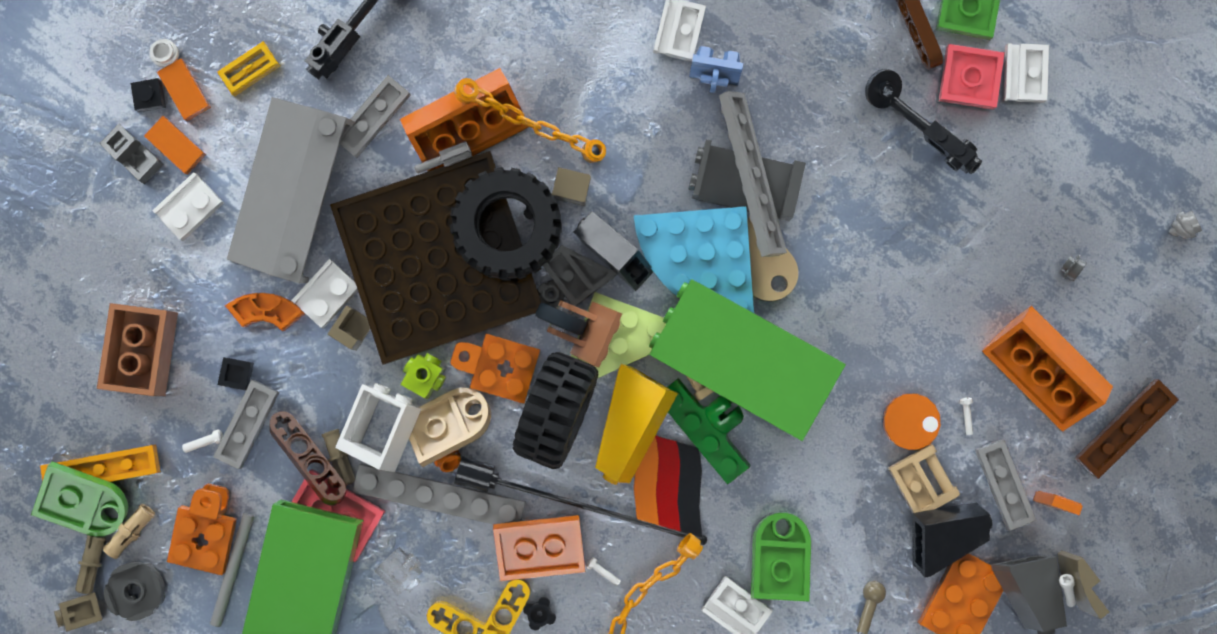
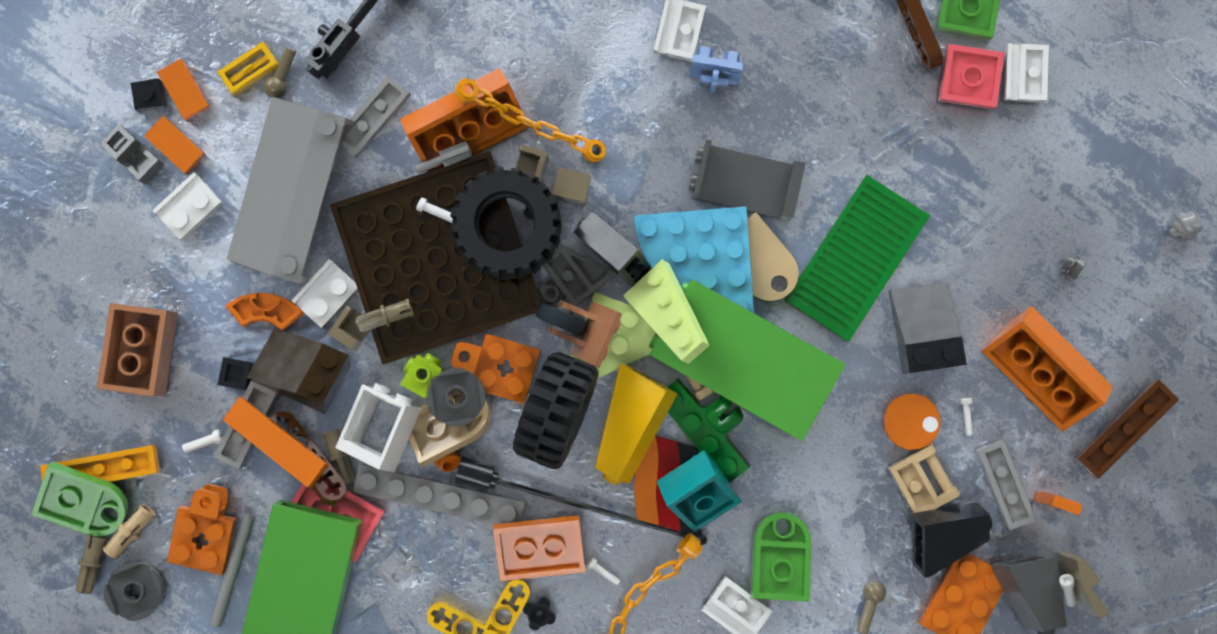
(78, 612): dark tan bracket -> none
(164, 52): white plate -> none
(275, 85): none -> dark tan bar
(275, 442): none -> orange tile
(300, 369): none -> dark brown slope
(384, 315): none -> dark tan axle
(423, 205): none -> white piece
(468, 407): none -> dark grey plate
(532, 161): none -> dark tan panel
(668, 312): none -> yellowish green wing
(698, 491): none -> teal slope
(752, 174): light grey plate -> none
(857, 258): none -> green window
(926, 328): none -> slope
(958, 153): black piece -> none

